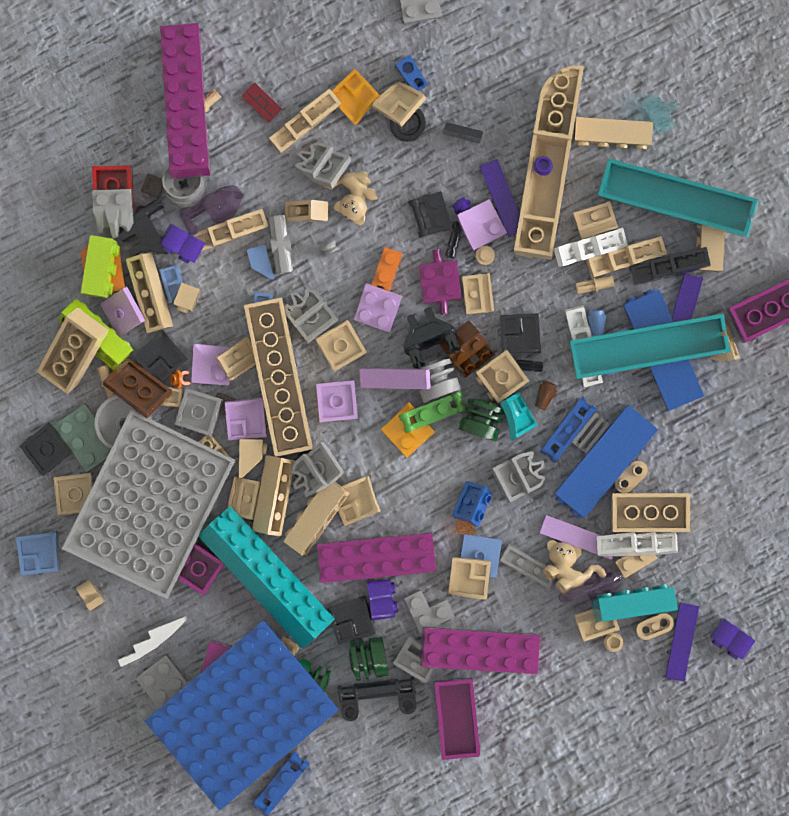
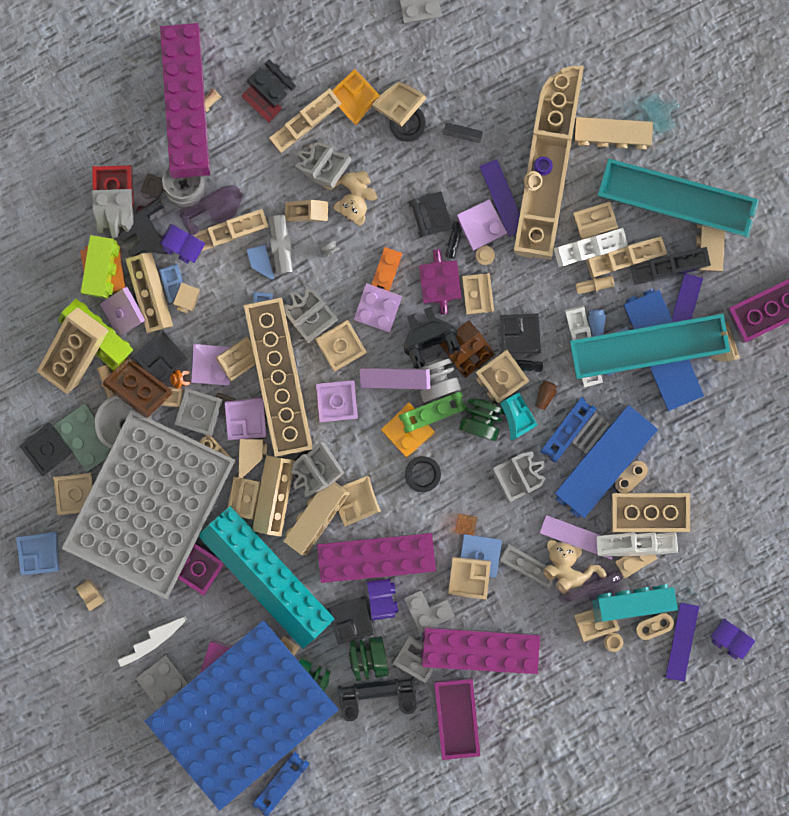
(267, 87): none -> black plate
(411, 73): blue leg -> none
(437, 474): none -> black tyre
(461, 205): dark purple plate -> none
(472, 503): blue bracket -> none
(532, 180): none -> tan plate

